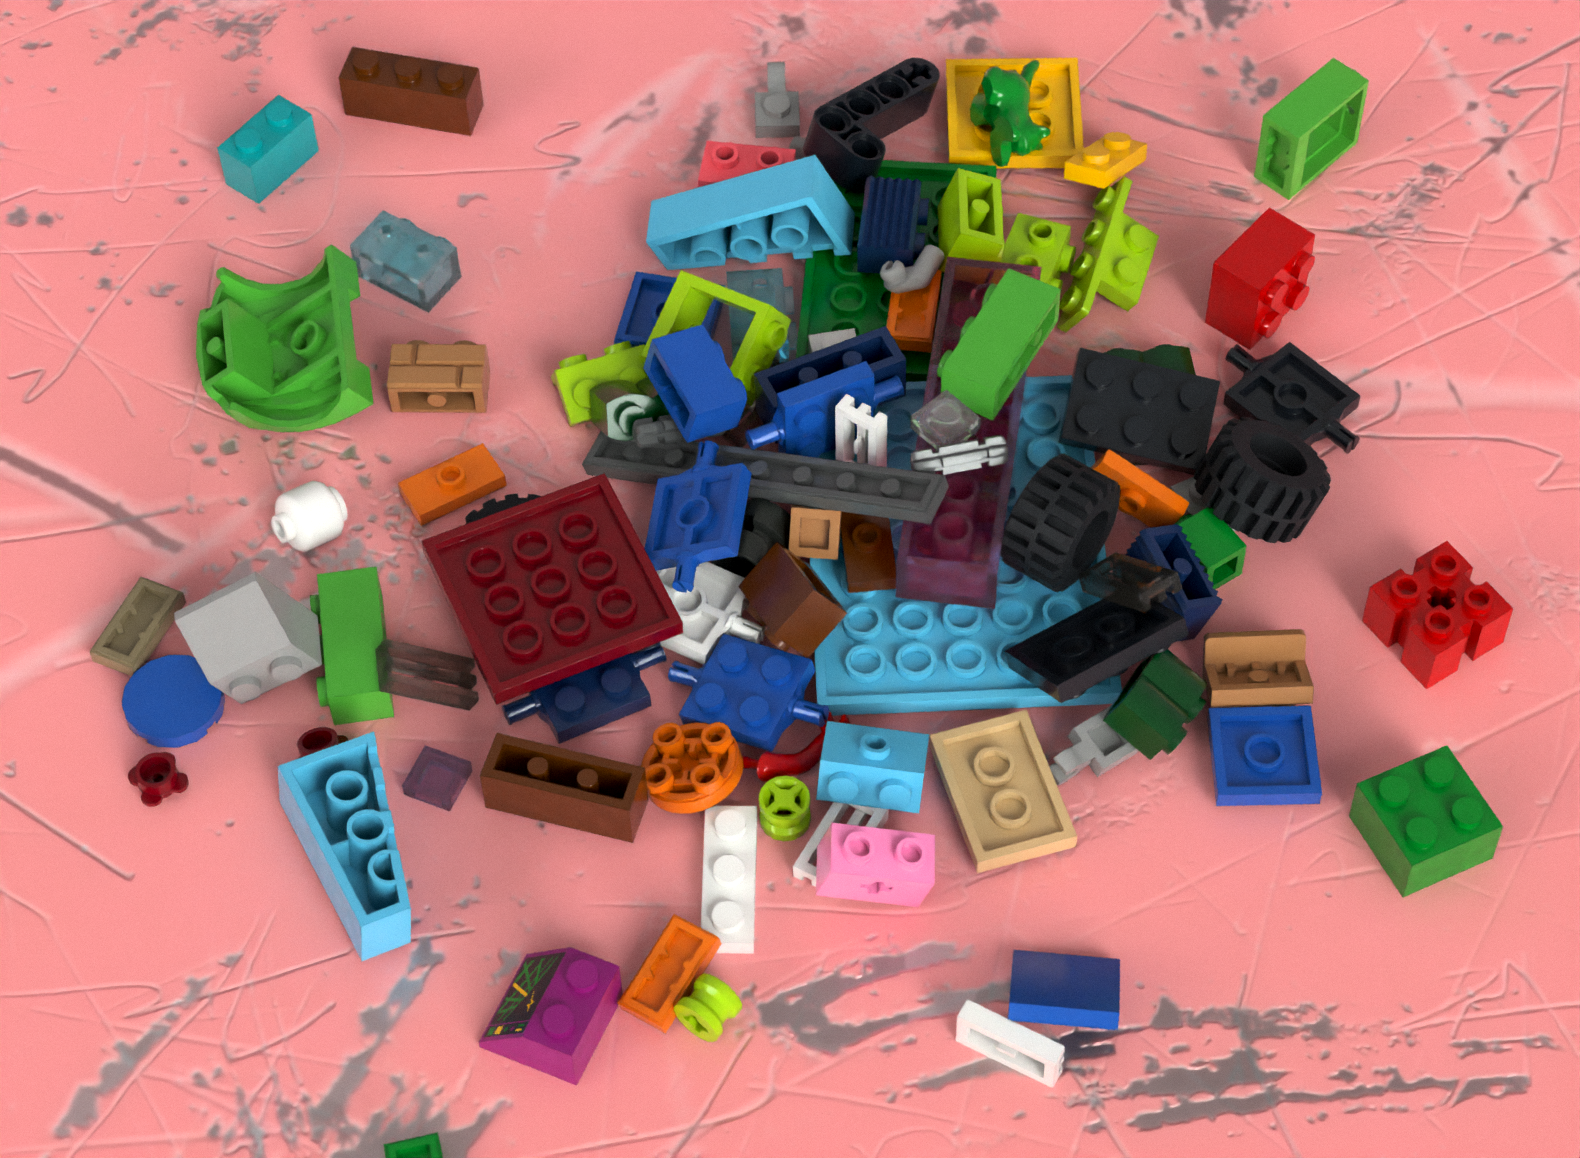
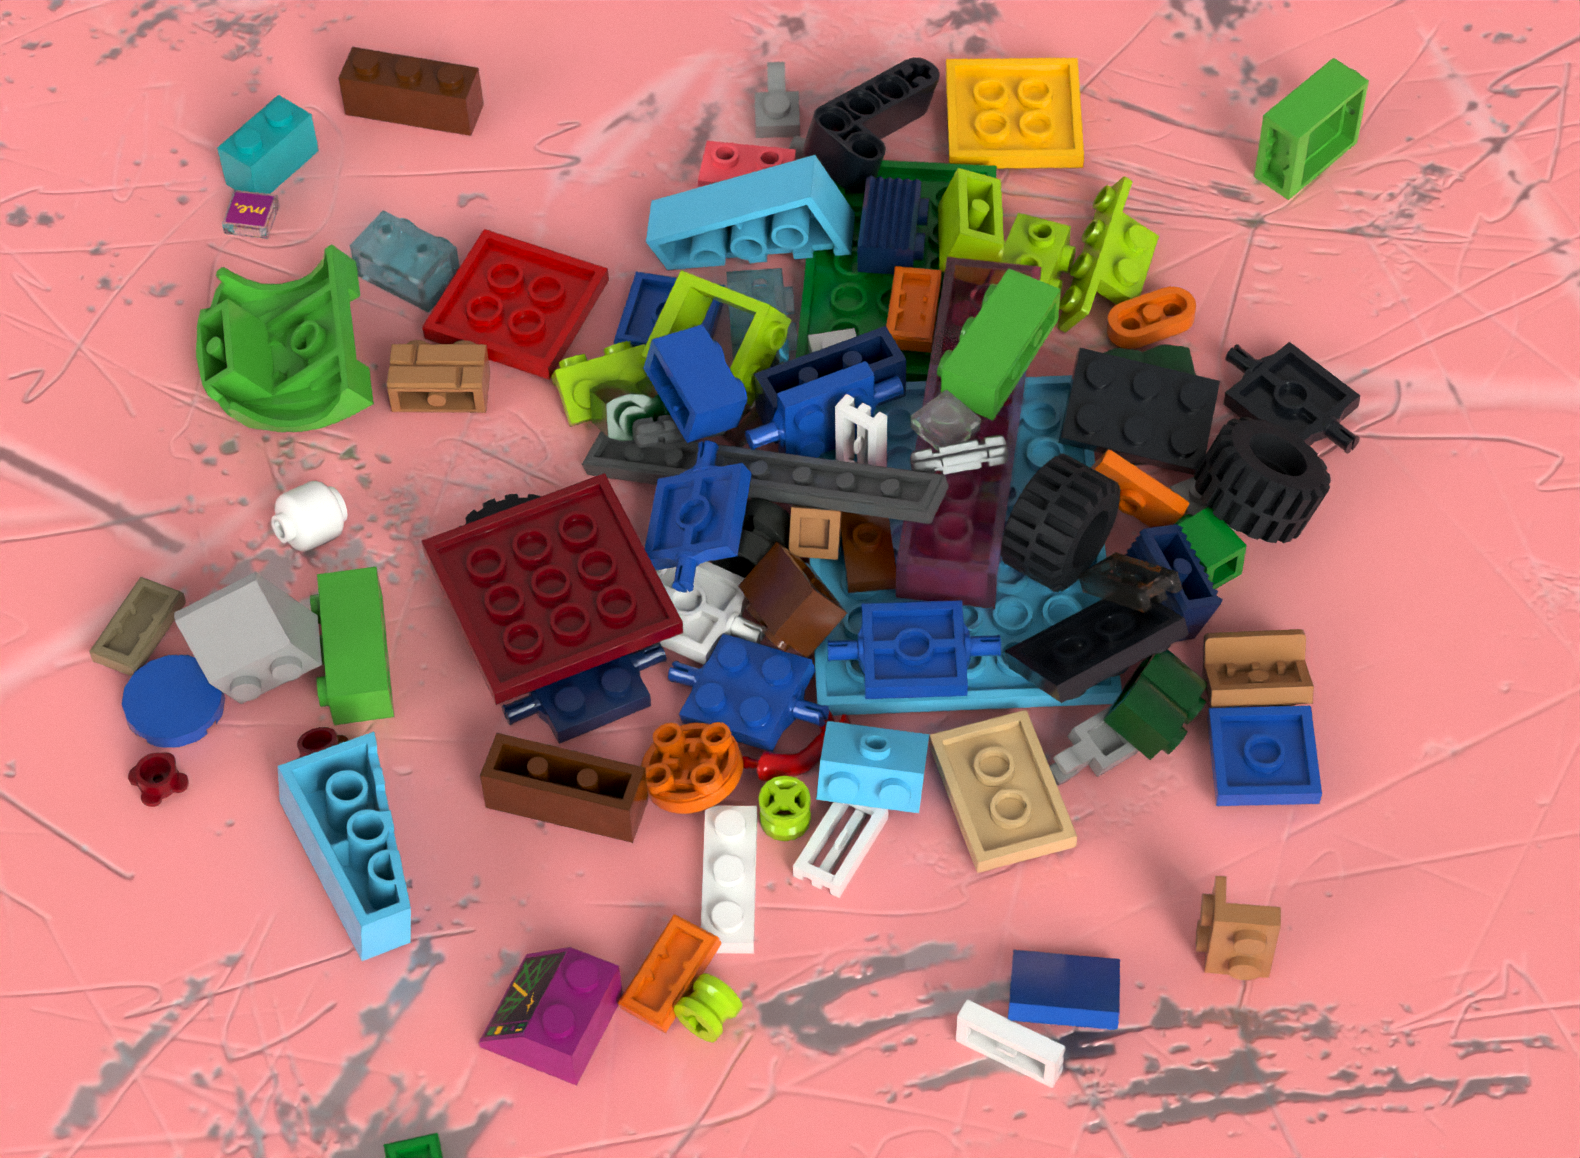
(250, 214): none -> tile
(426, 667): clear smoke tile -> none
(437, 778): clear purple tile -> none
(452, 484): orange plate -> none
(517, 302): none -> red plate
(875, 864): bright pink brick -> none
(904, 279): light grey arm -> none
(914, 649): none -> blue plate
(1006, 109): green animal -> none
(1105, 160): yellow plate -> none
(1145, 317): none -> orange plate
(1235, 936): none -> medium nougat bracket
(1260, 279): red brick -> none
(1425, 821): green brick -> none
(1437, 614): red brick -> none

